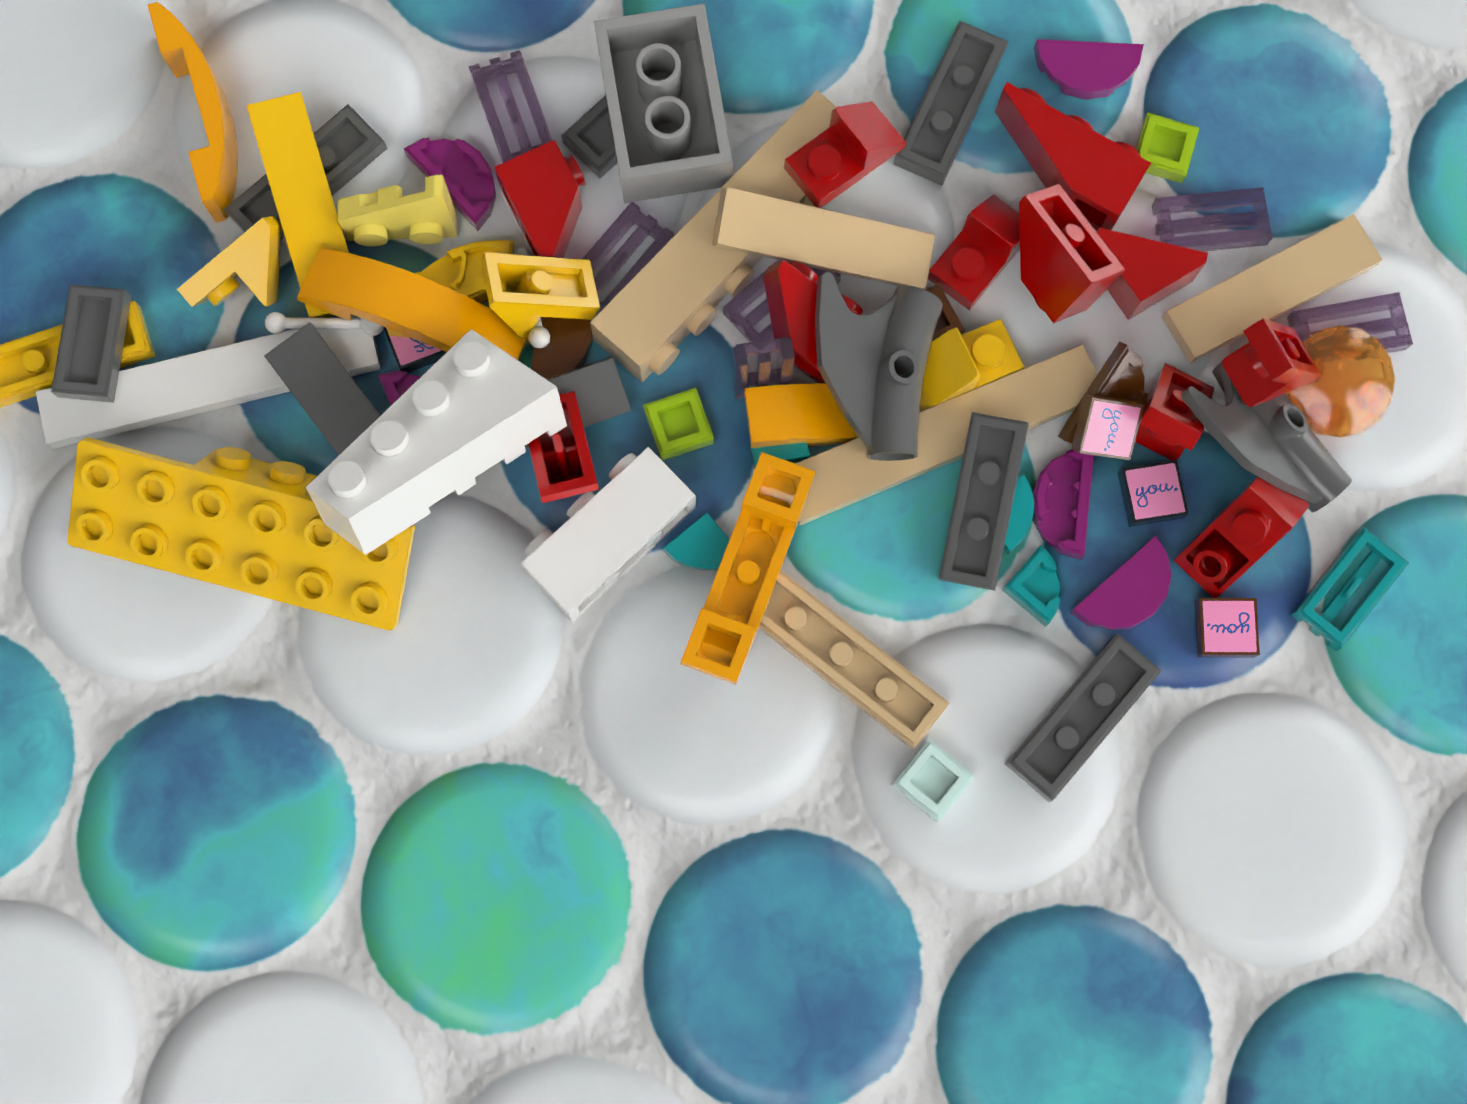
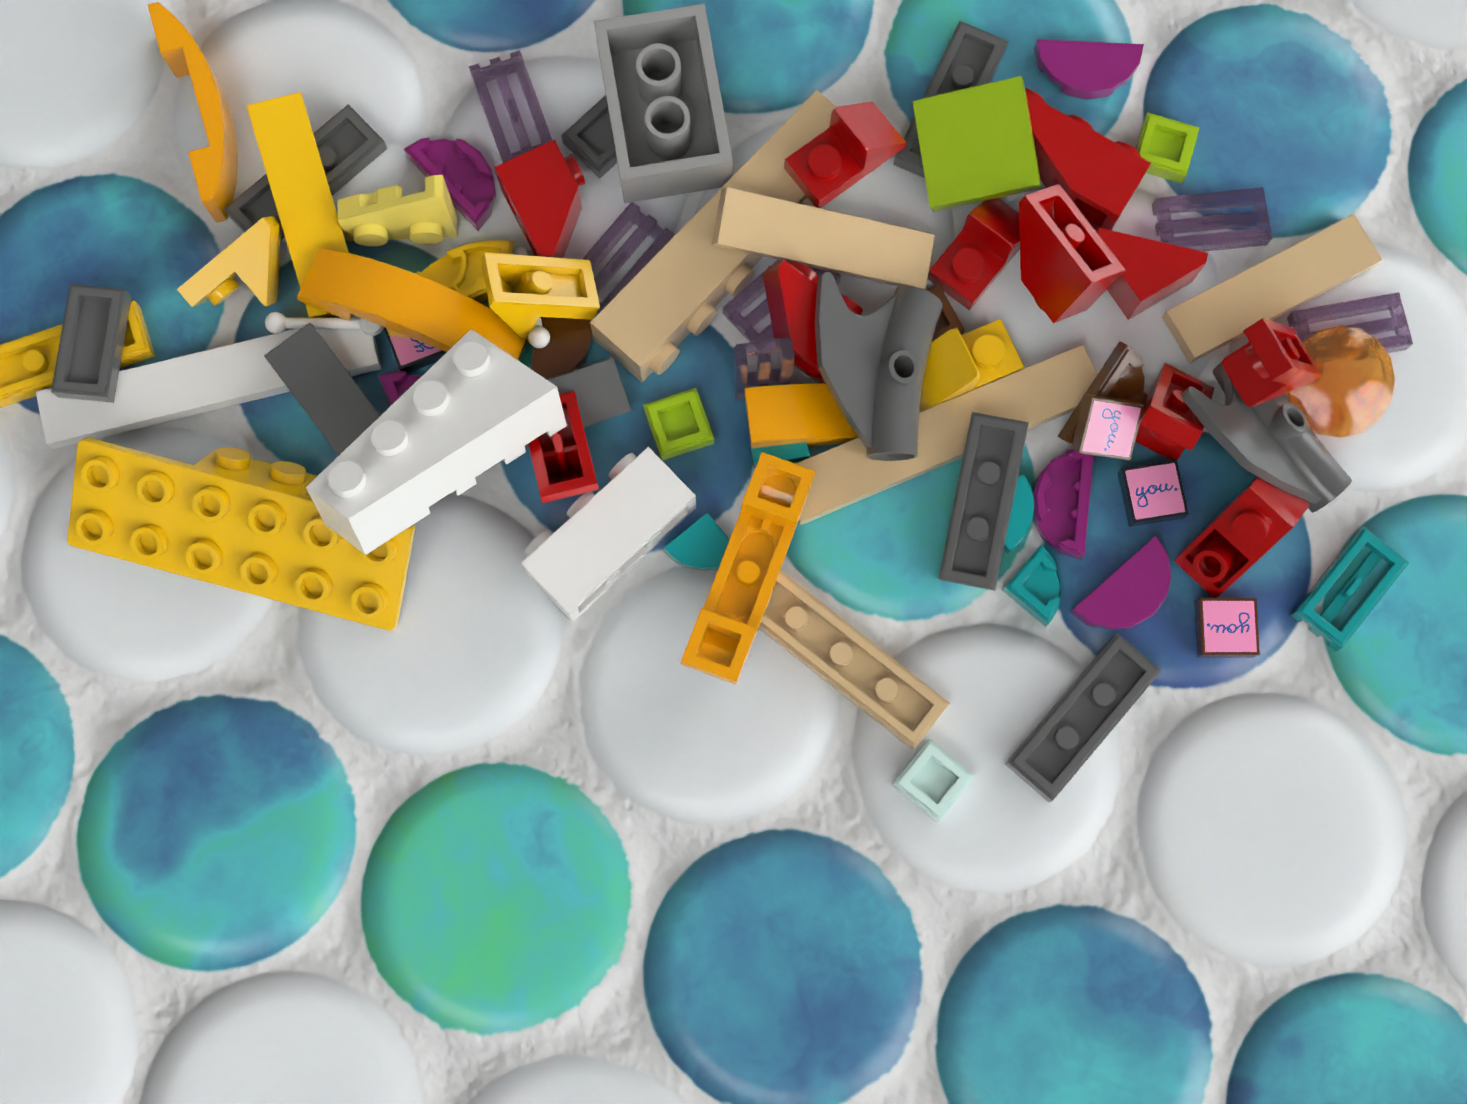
(976, 144): none -> lime tile

